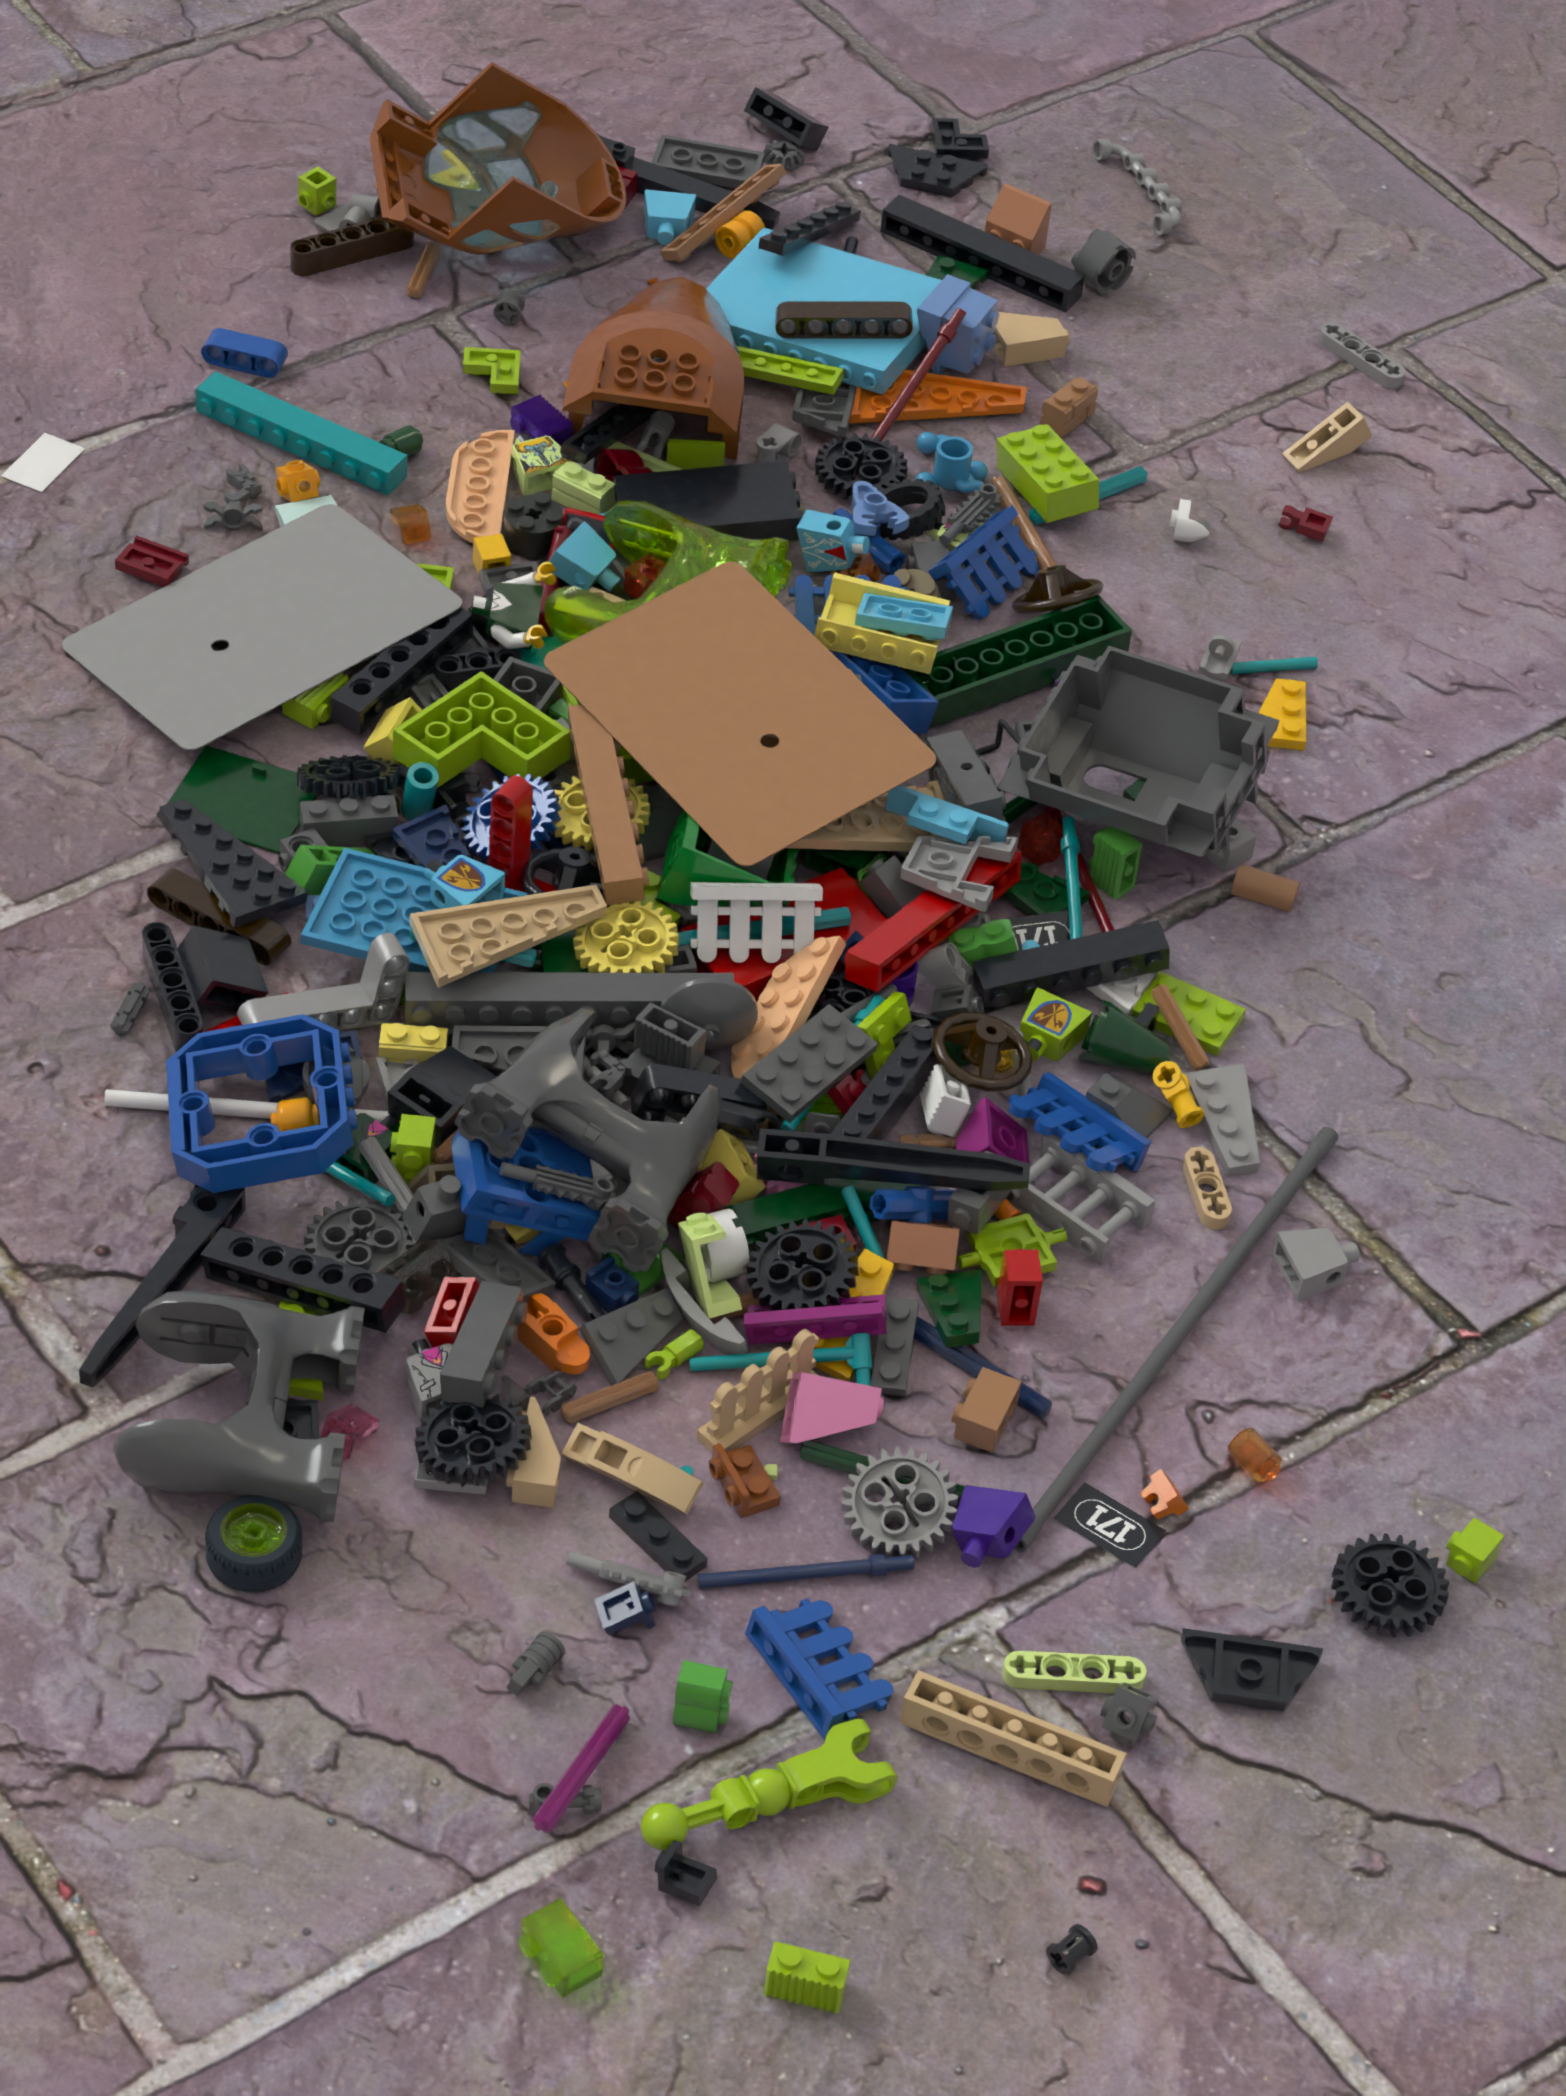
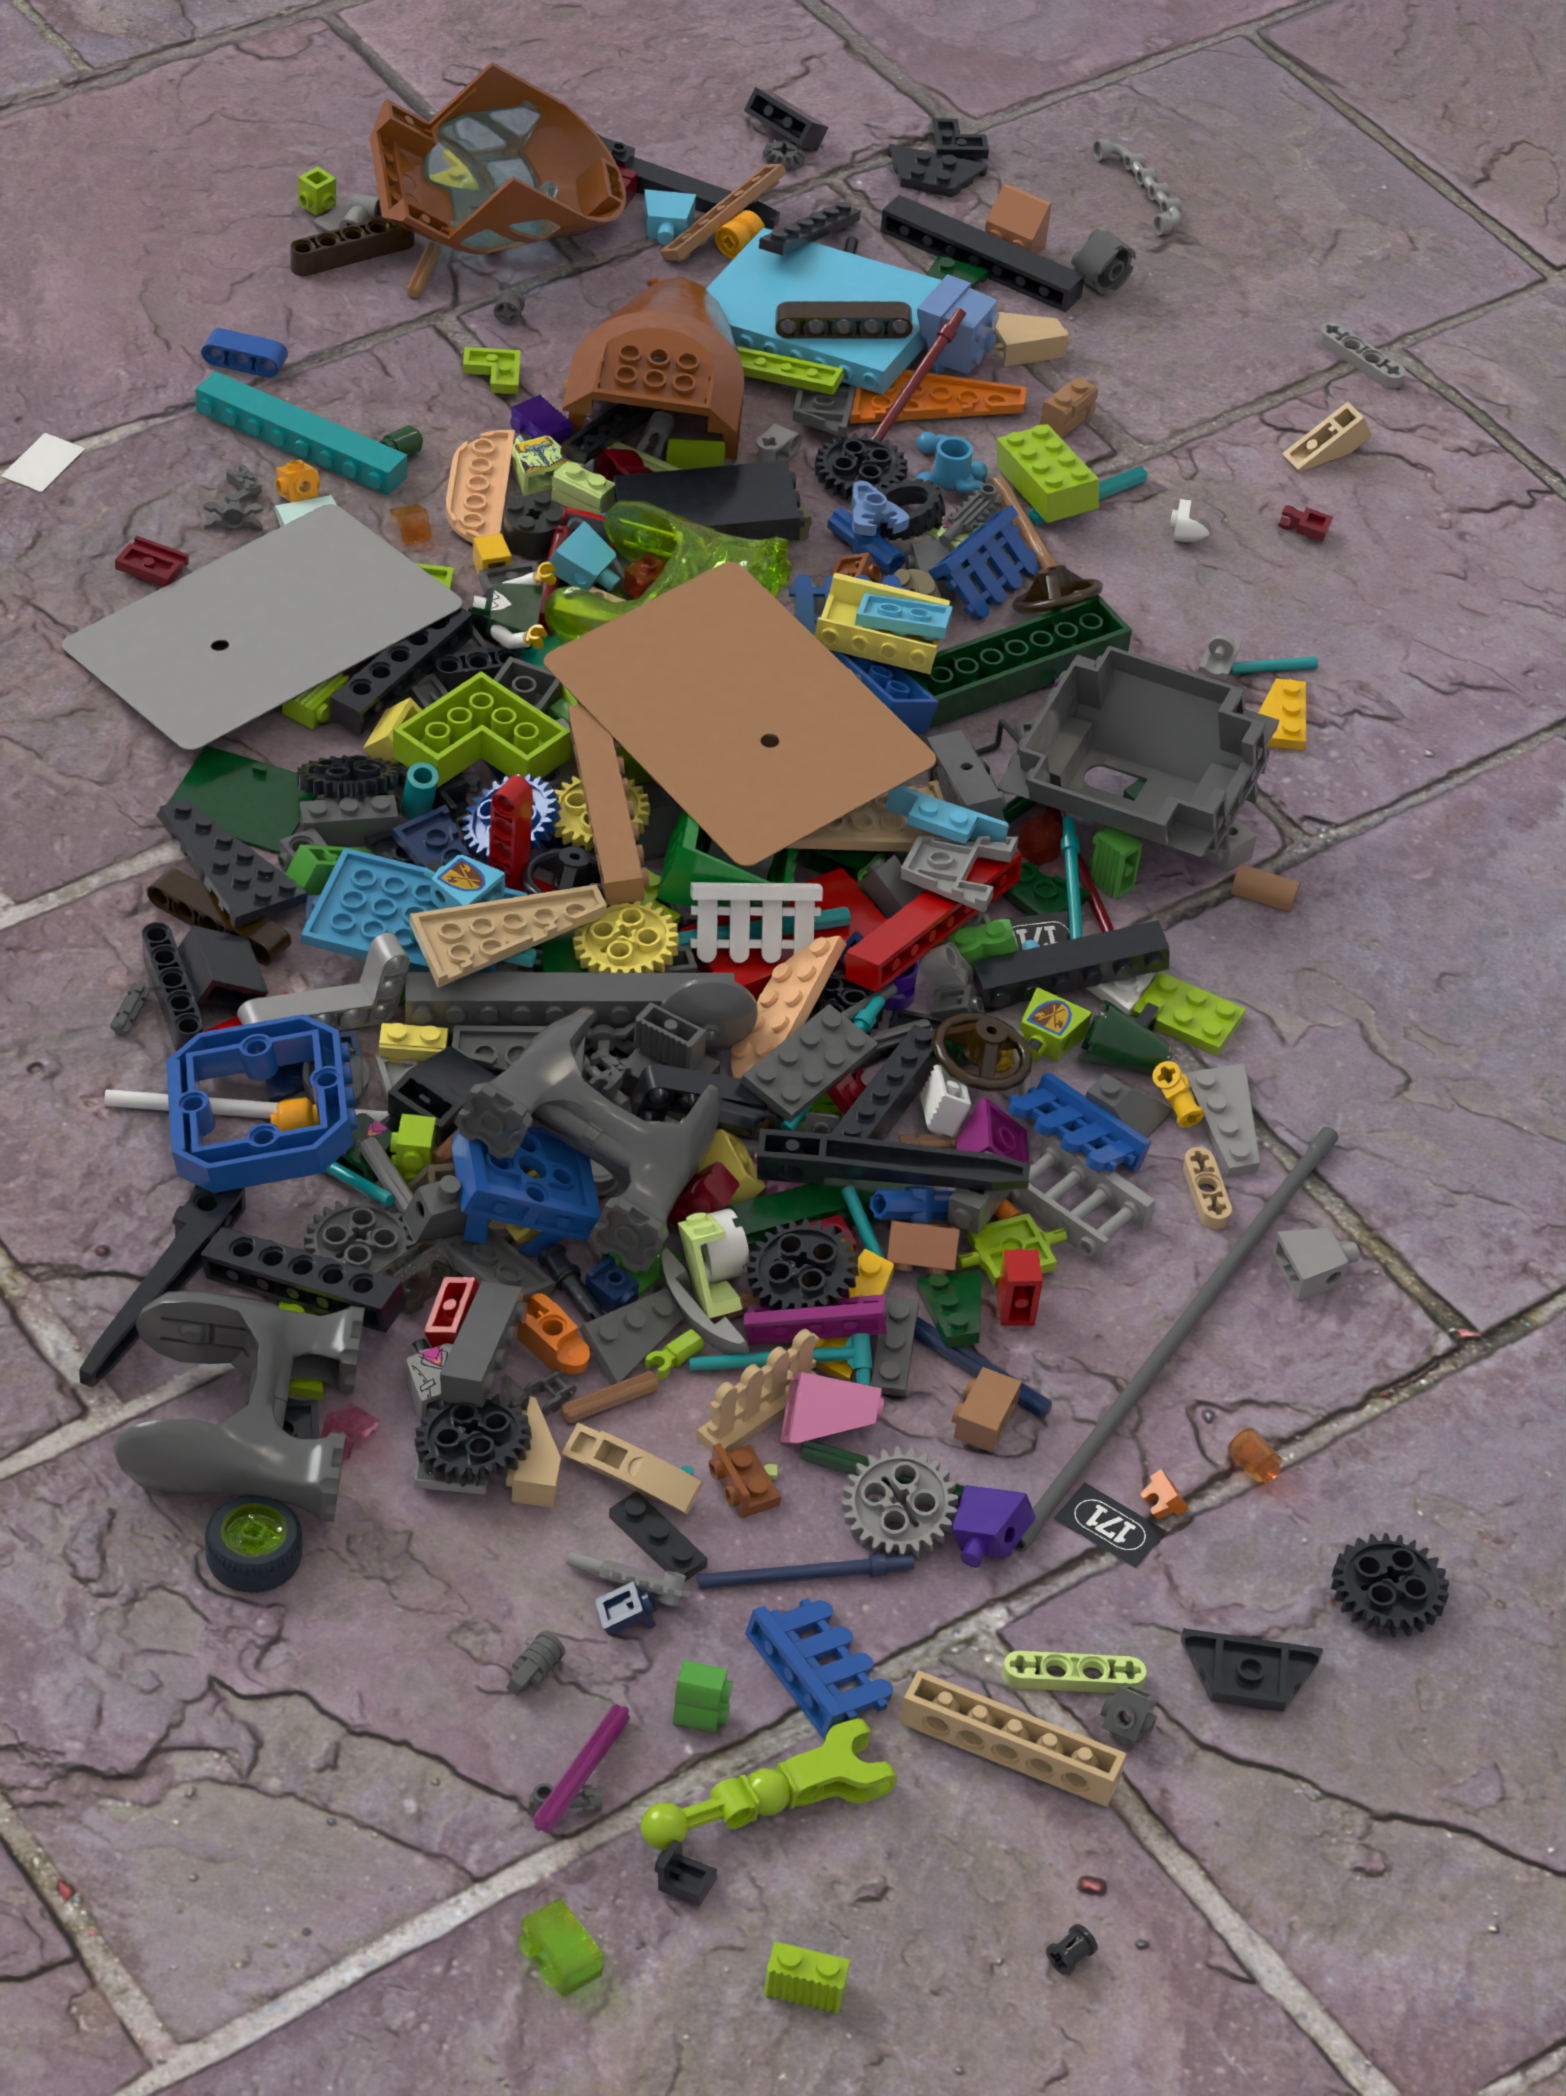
(591, 1192): dark grey piece -> none
(708, 161): dark grey plate -> none
(829, 541): medium azure torso -> none
(882, 1026): lime plate -> none
(1180, 1027): medium nougat axle -> none
(1473, 1549): lime brick -> none

